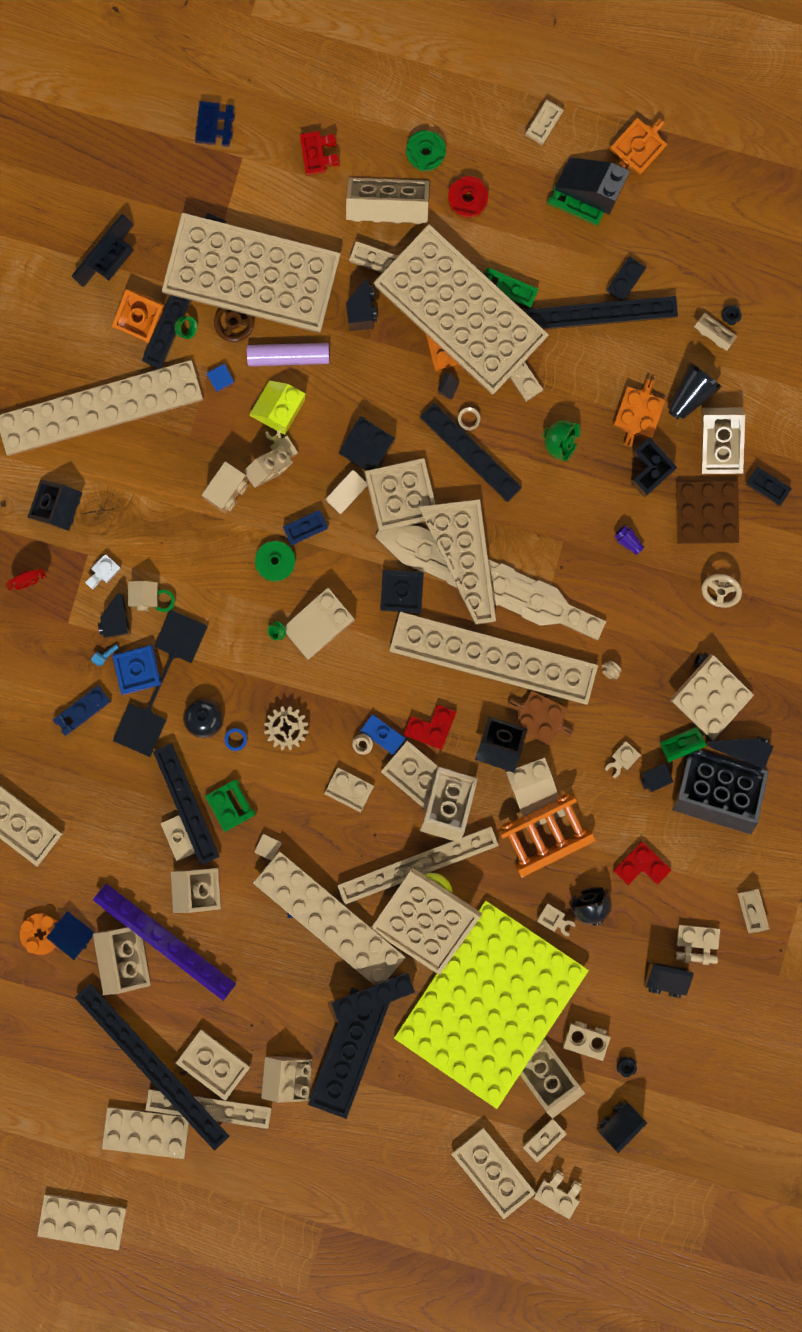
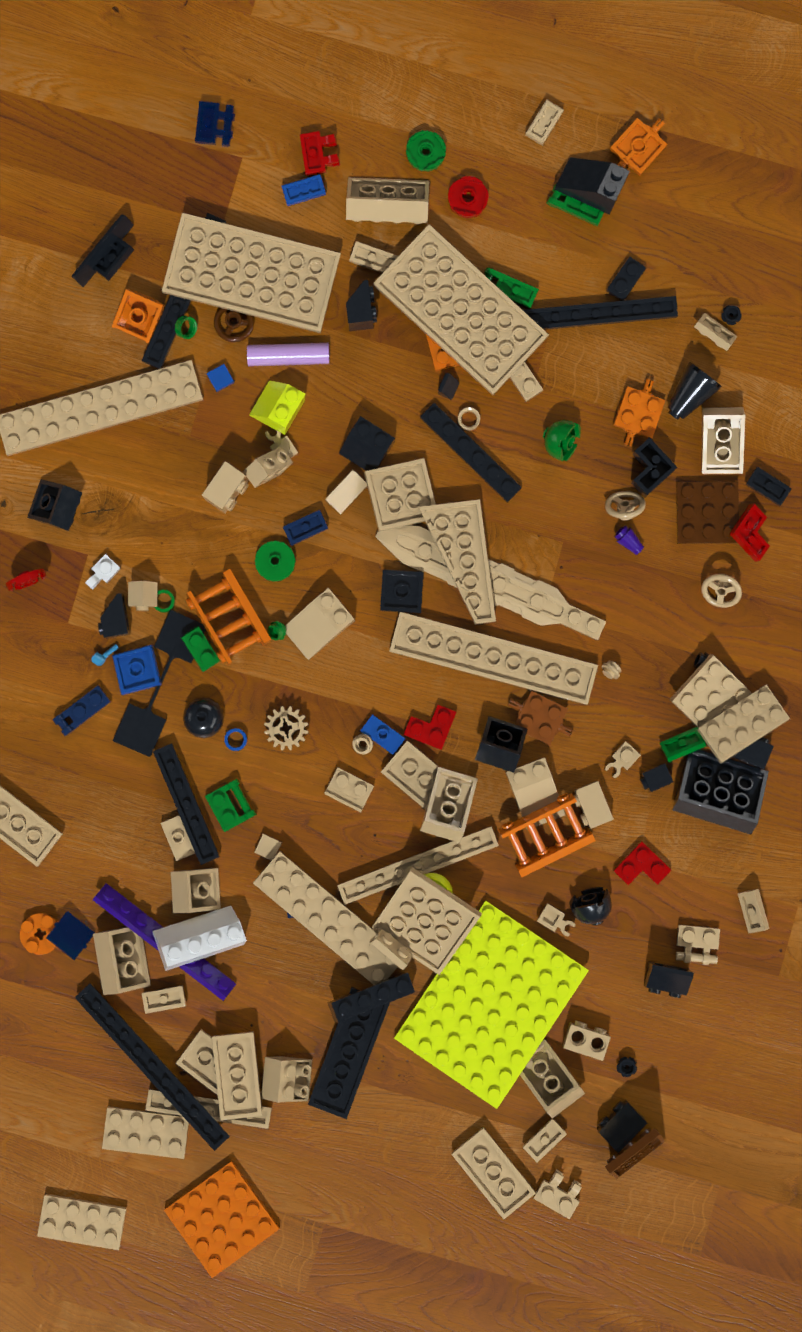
(164, 999): none -> tan plate
(199, 937): none -> white slope
(200, 649): none -> green plate
(221, 1219): none -> orange plate
(237, 1075): none -> tan plate
(238, 600): none -> orange fence
(303, 190): none -> blue plate
(392, 949): none -> tan plate
(593, 805): none -> tan brick
(625, 507): none -> tan piece
(634, 1153): none -> reddish brown plate
(743, 724): none -> tan plate
(747, 535): none -> red plate

